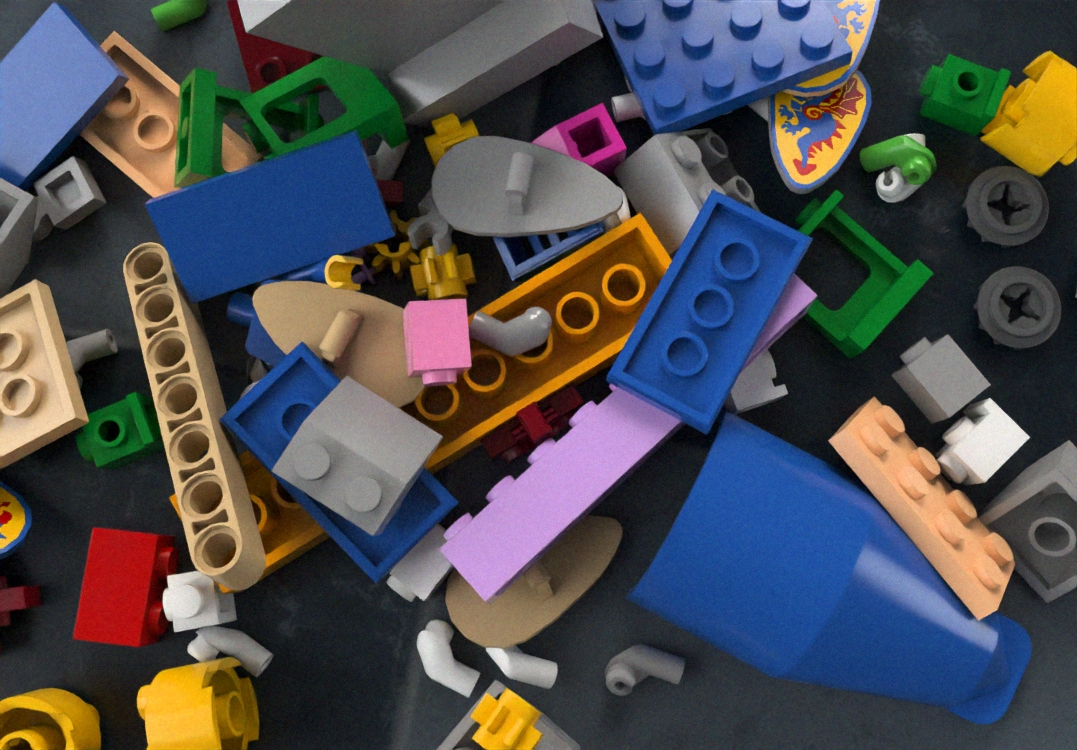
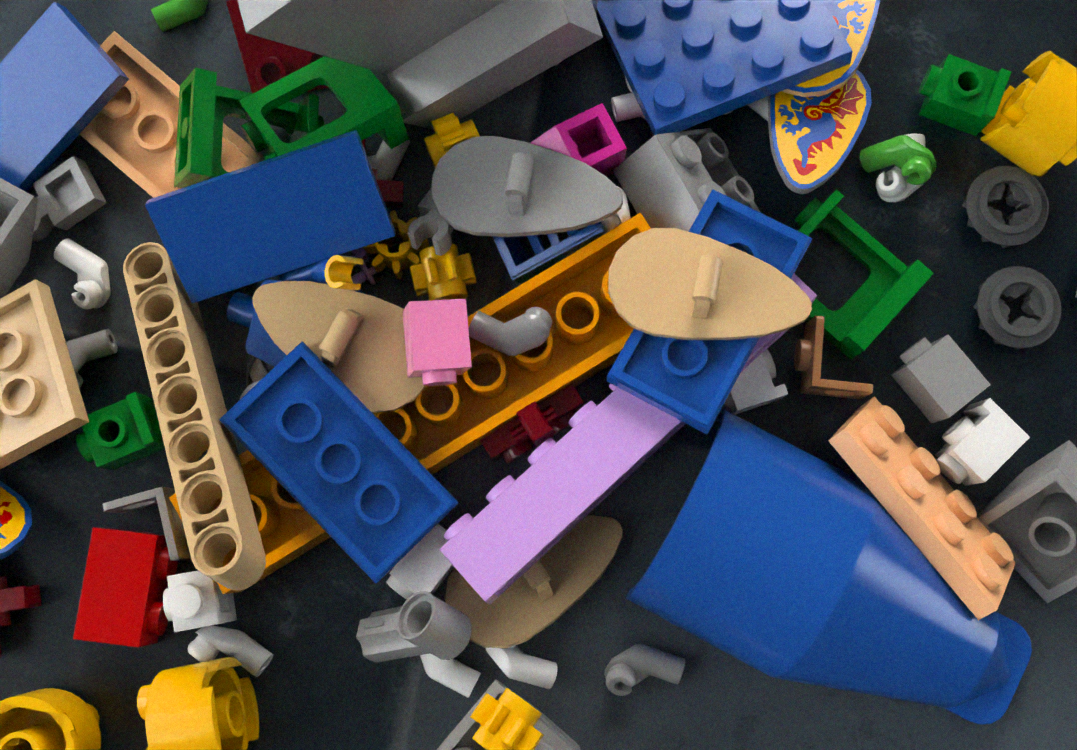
(91, 272): none -> white arm
(170, 519): none -> light grey bracket
(358, 455): light grey slope -> none
(415, 629): none -> light grey piece
(700, 289): none -> tan shield
(808, 361): none -> medium nougat bracket

